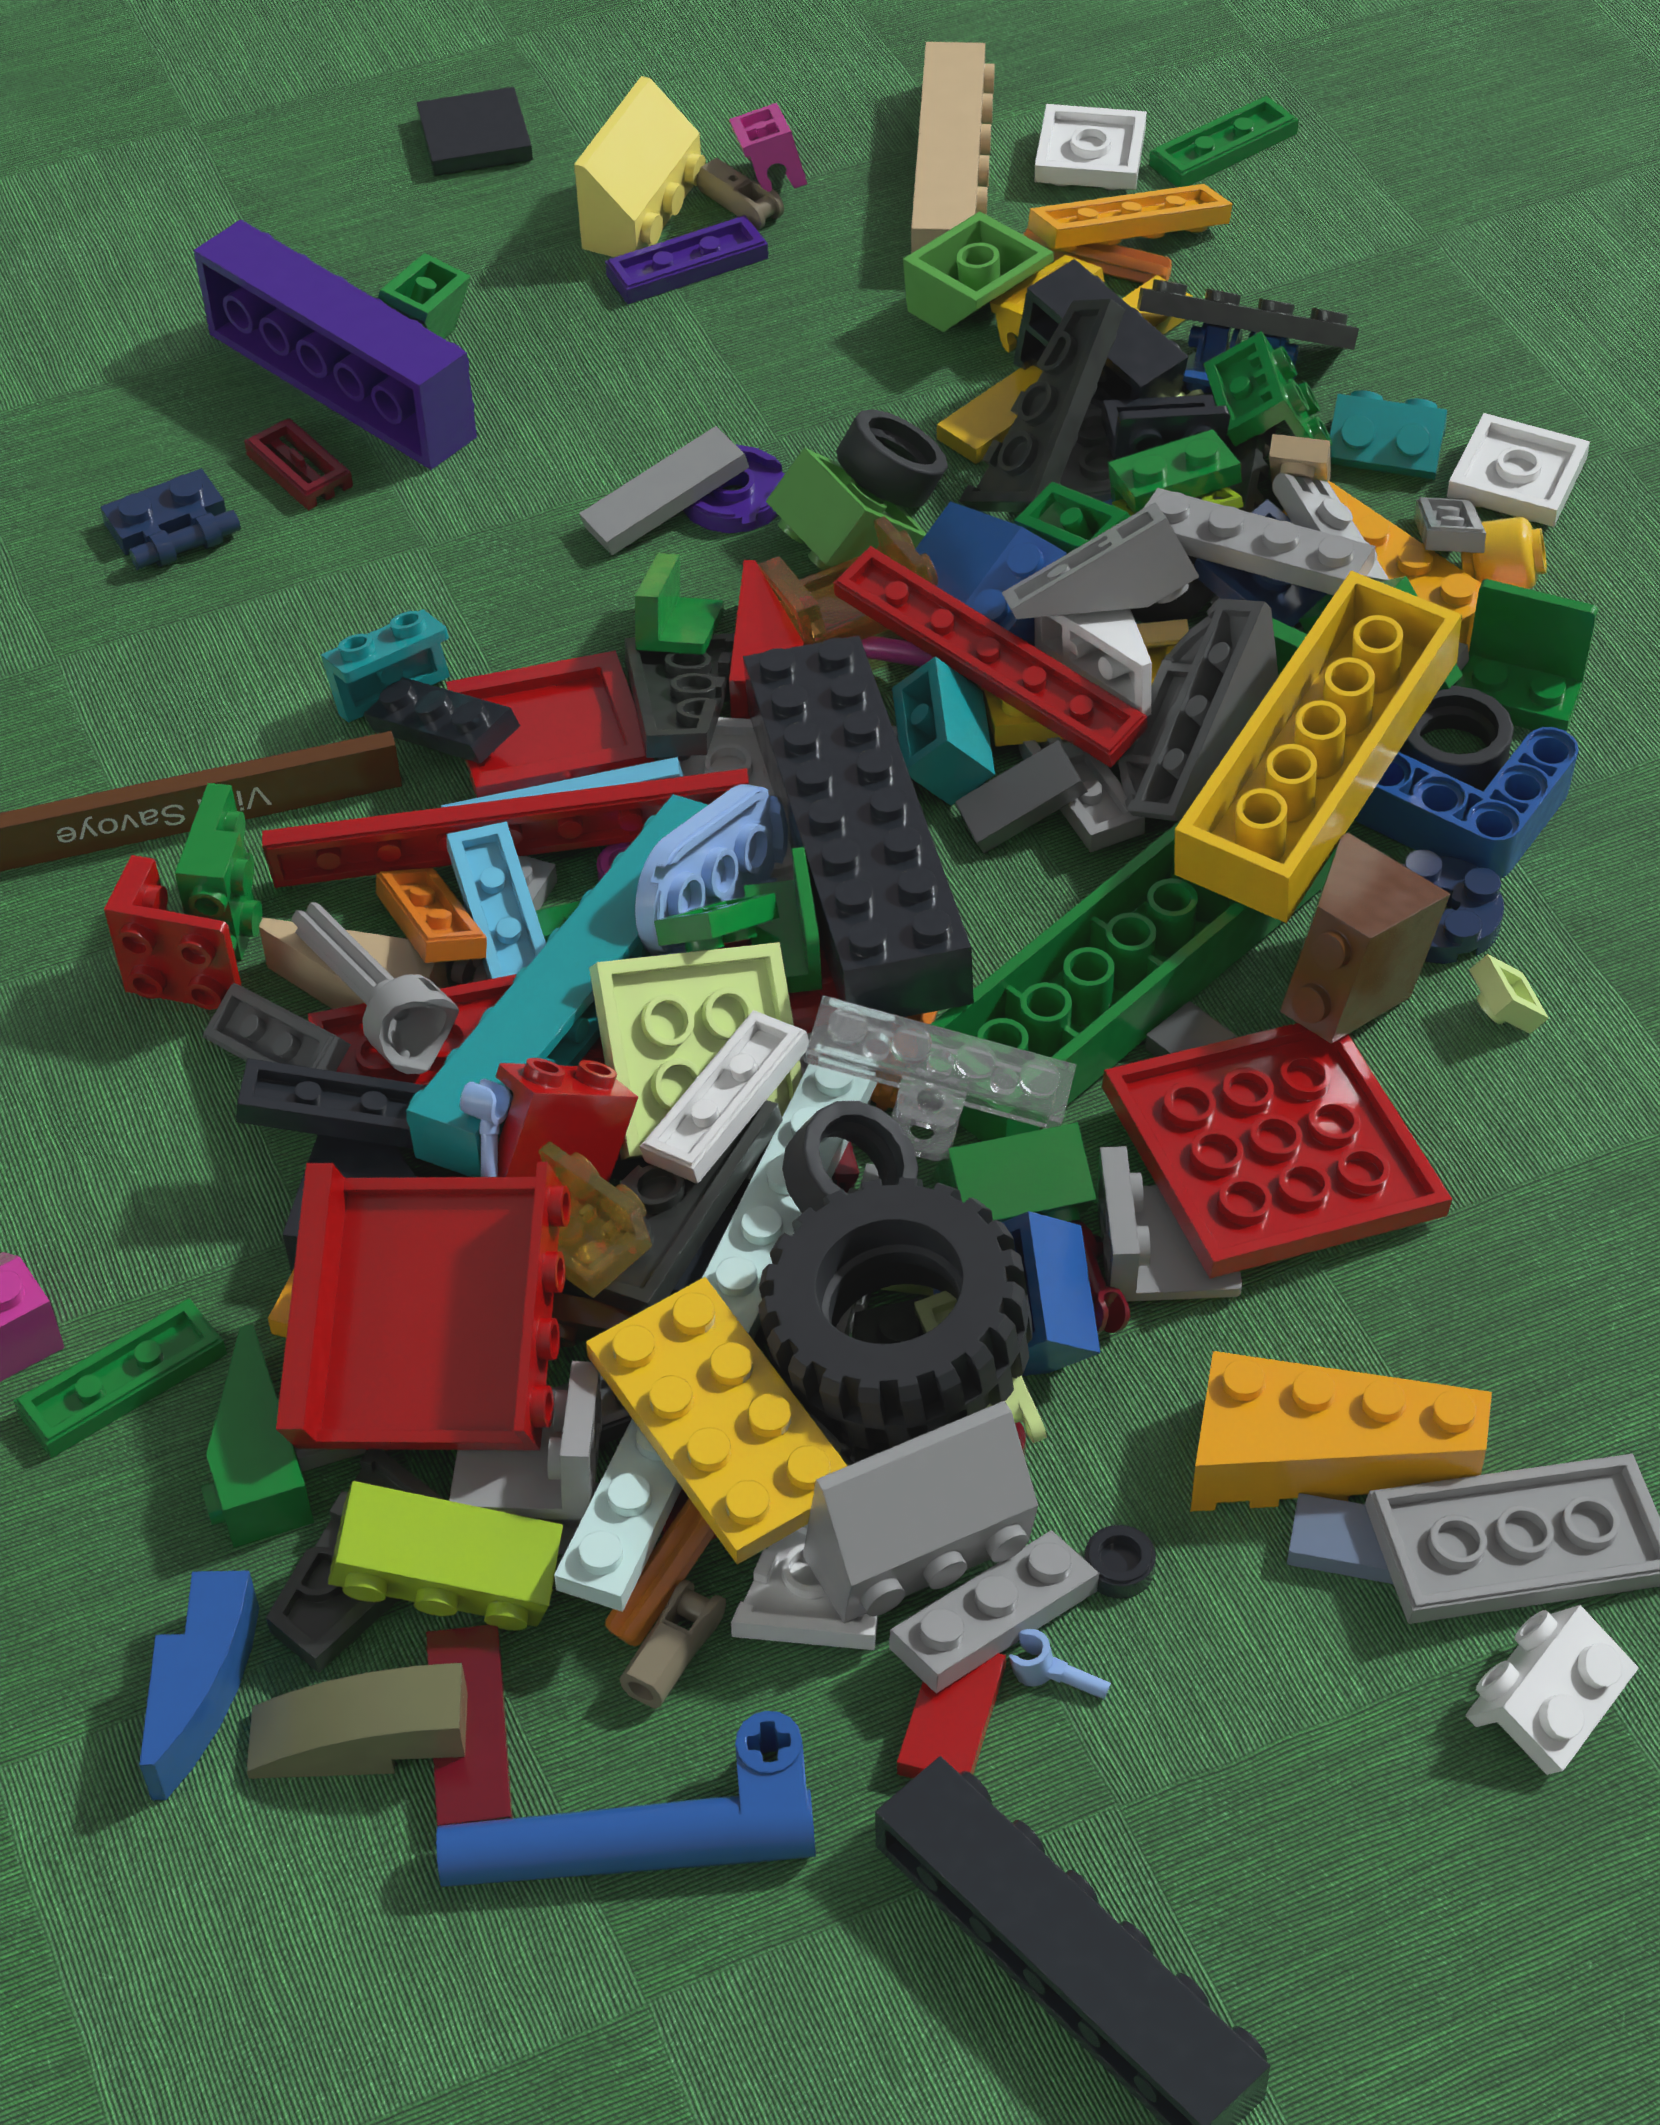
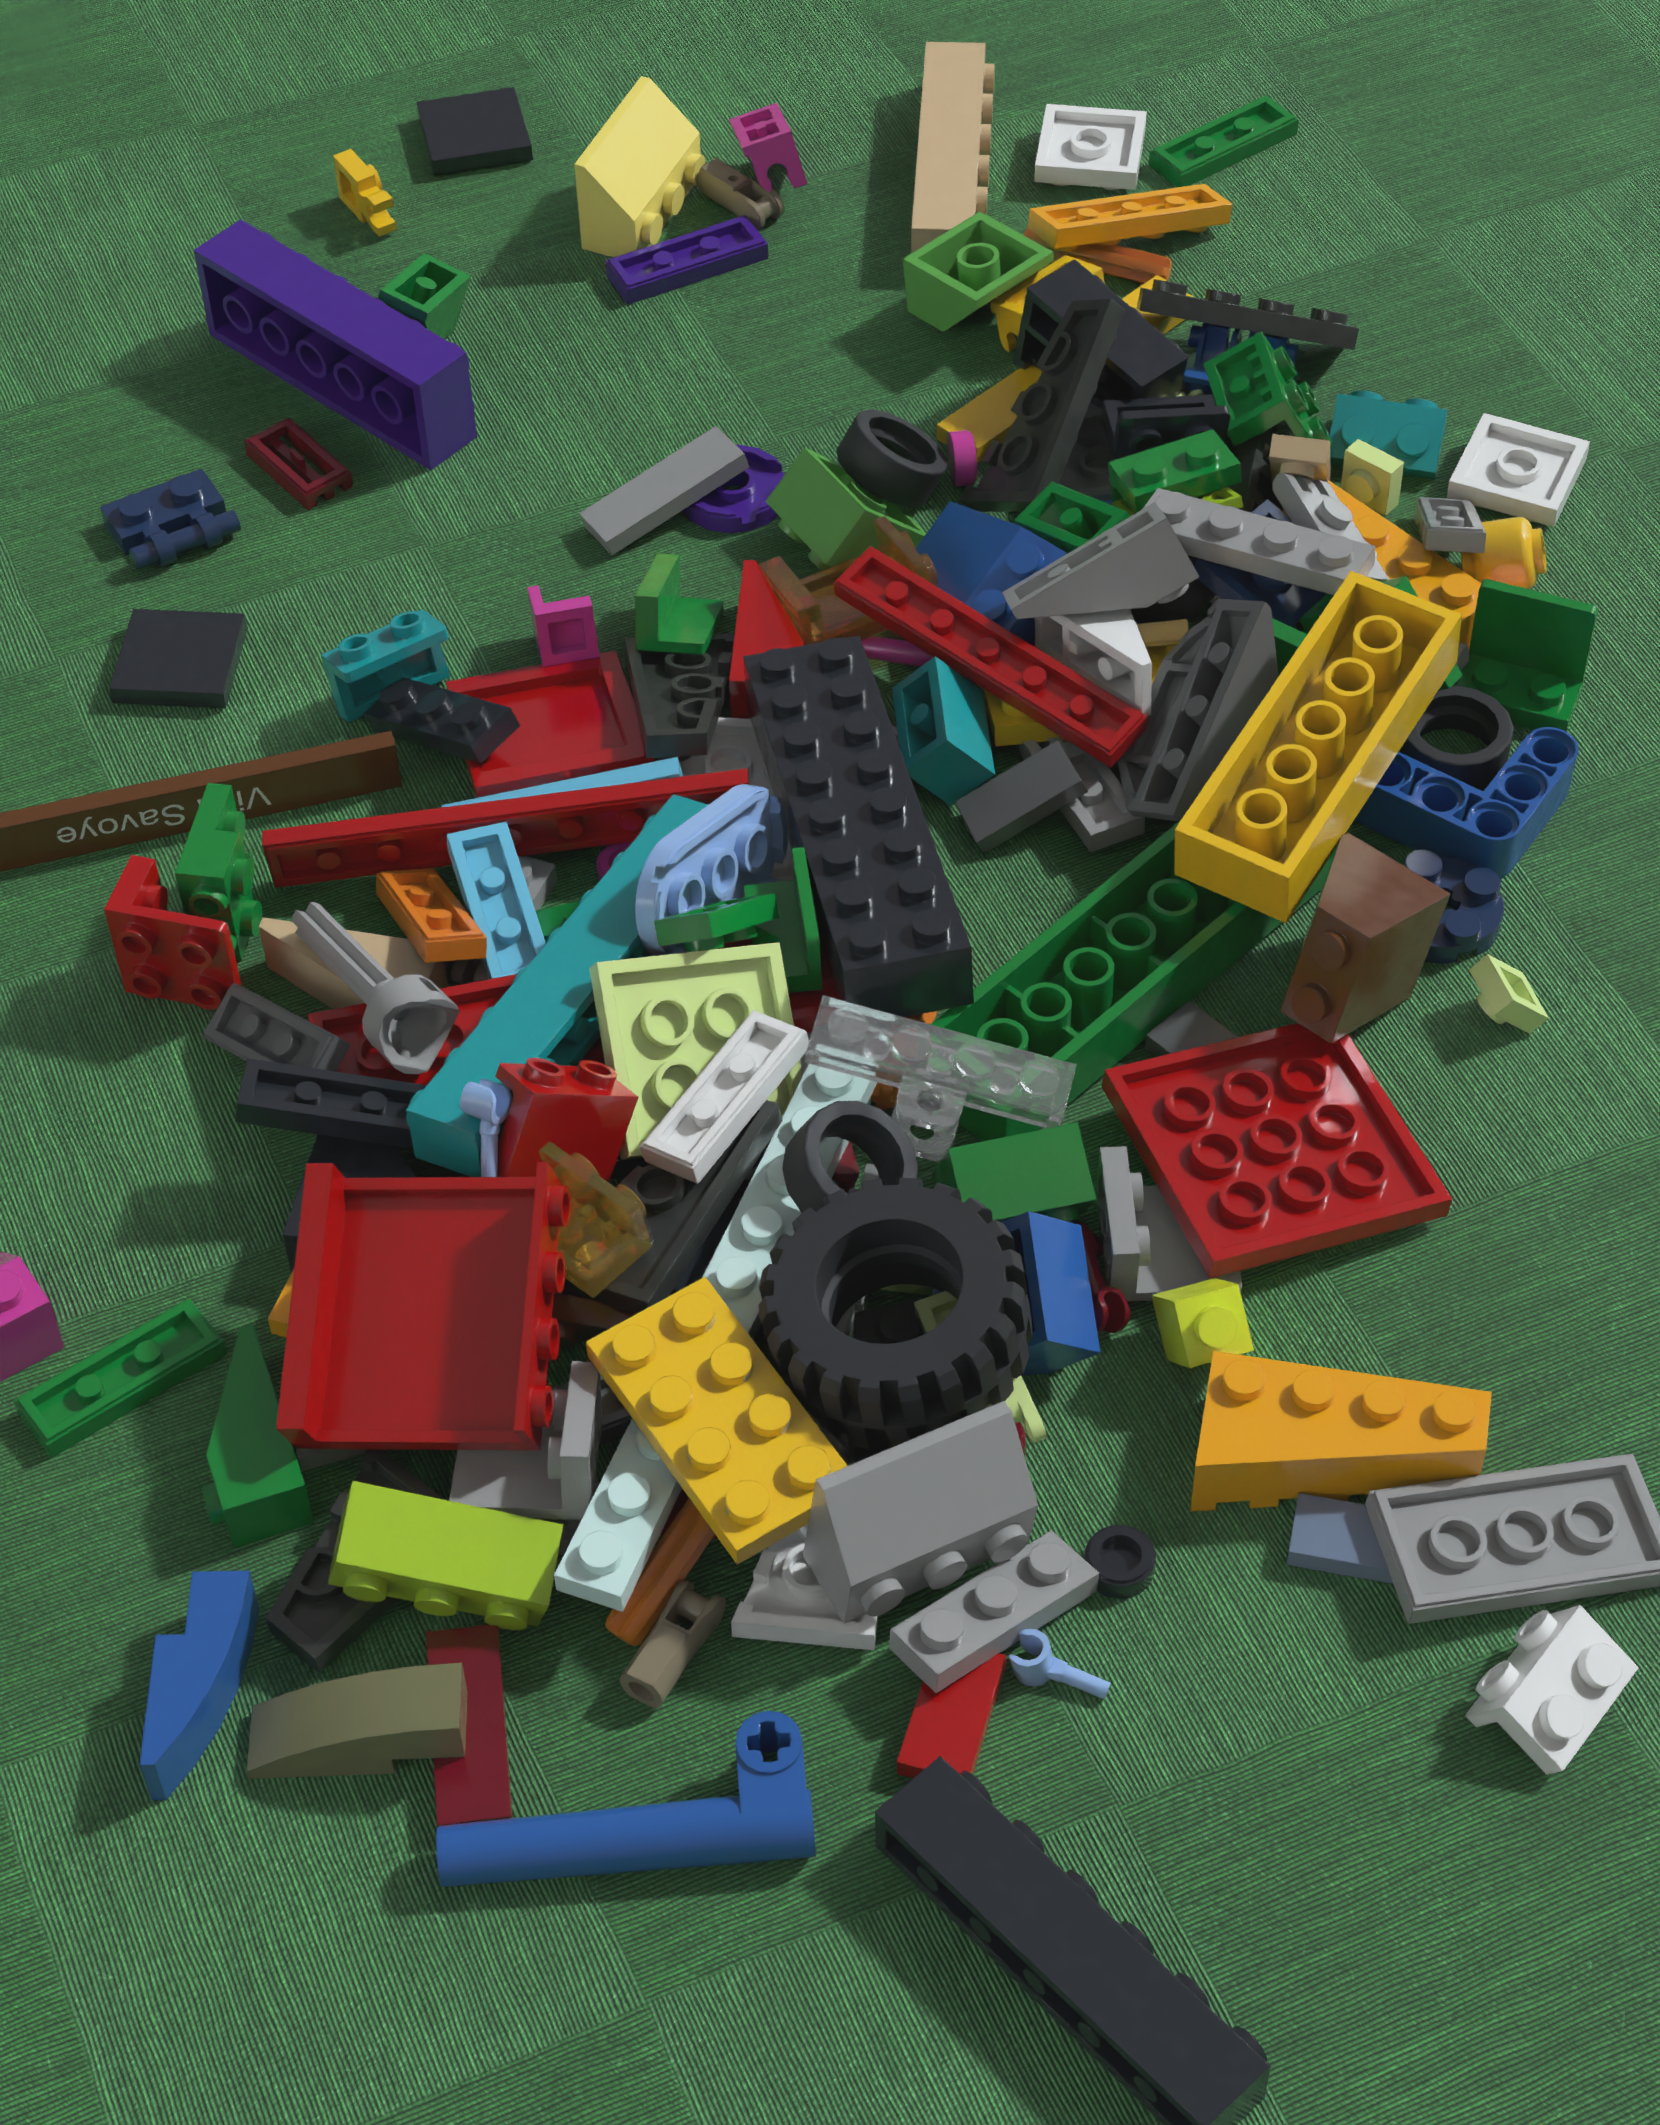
(179, 658): none -> black tile
(363, 193): none -> yellow plate
(563, 628): none -> dark pink panel
(961, 458): none -> dark pink tile
(1202, 1320): none -> neon yellow brick
(1372, 476): none -> yellowish green plate

